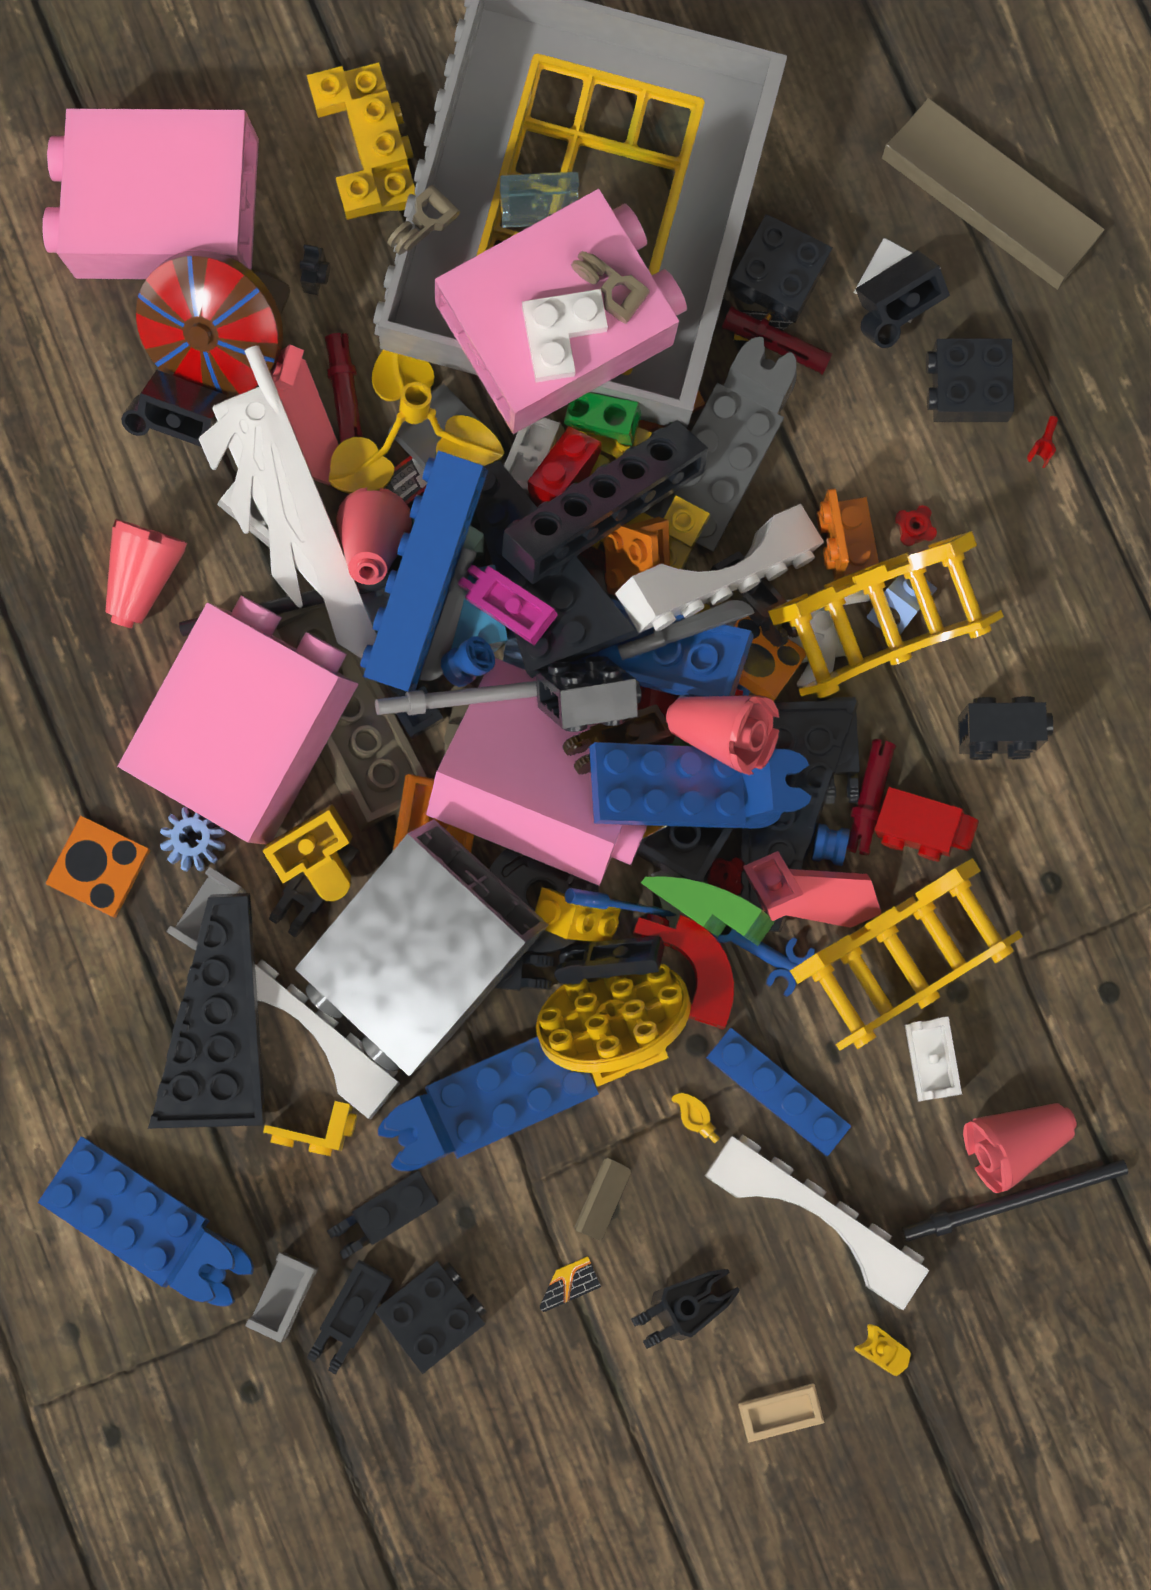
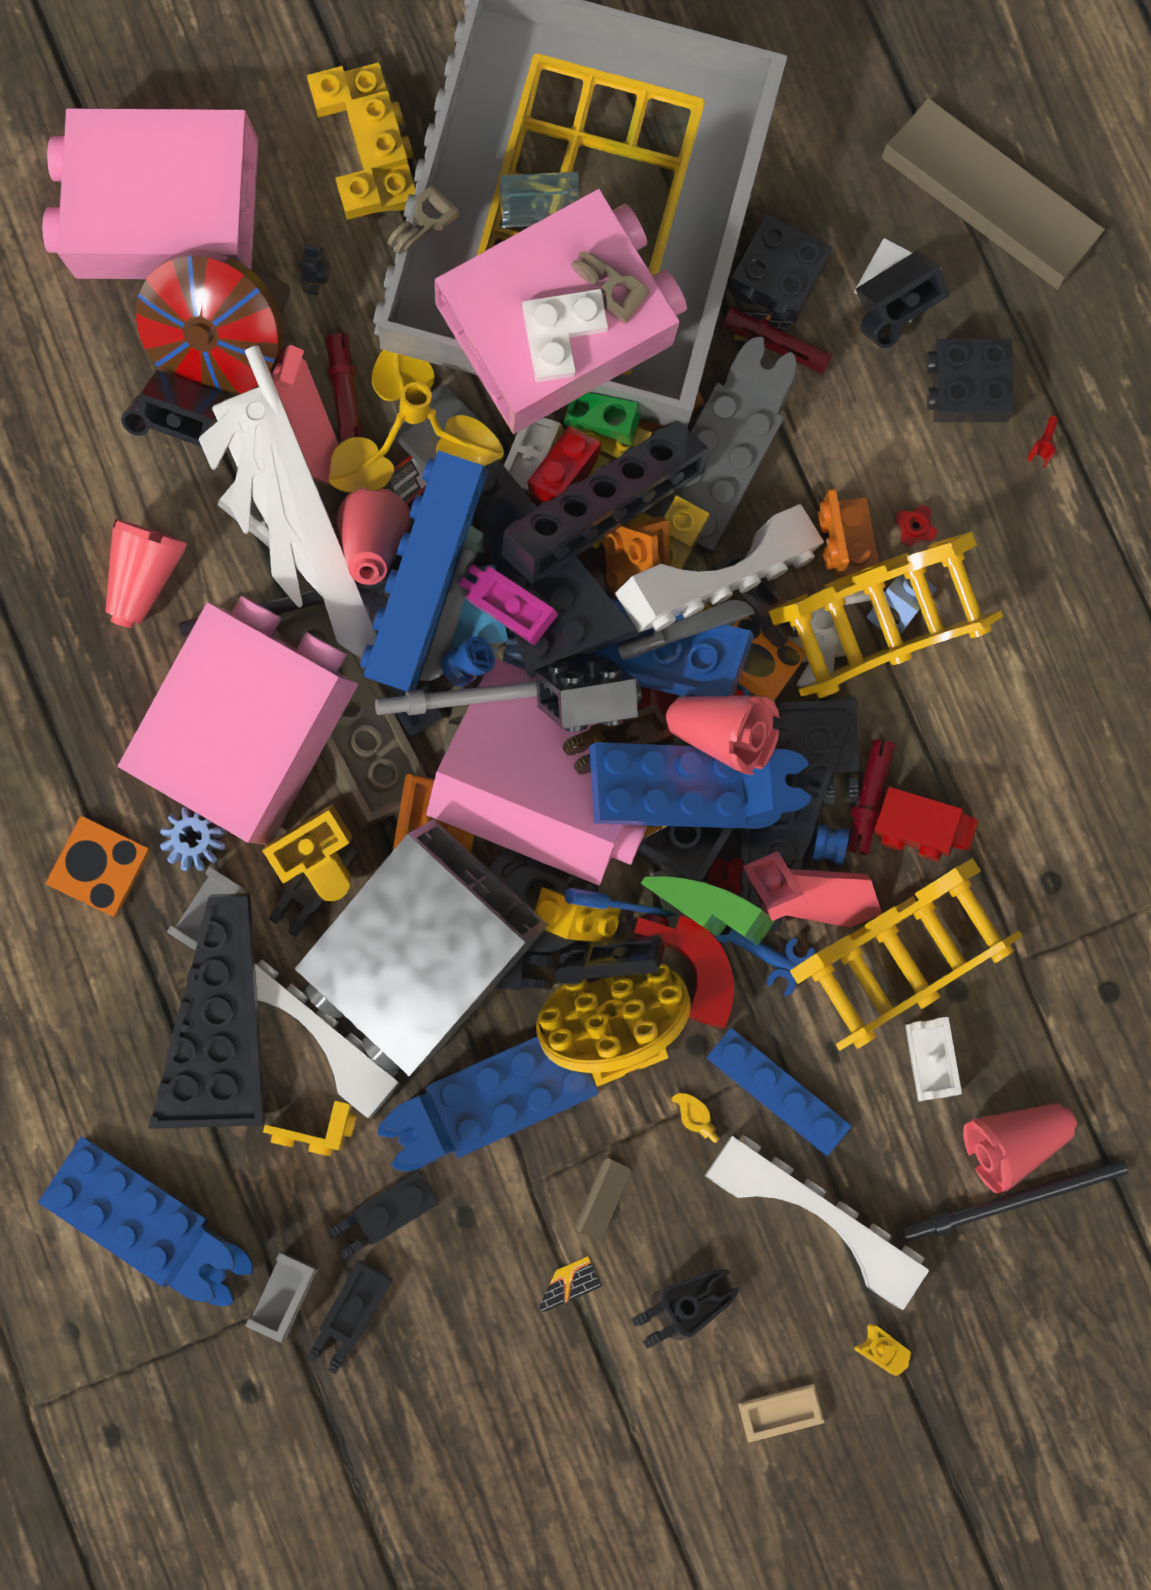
(432, 1315): black brick -> none
(1003, 728): black brick -> none

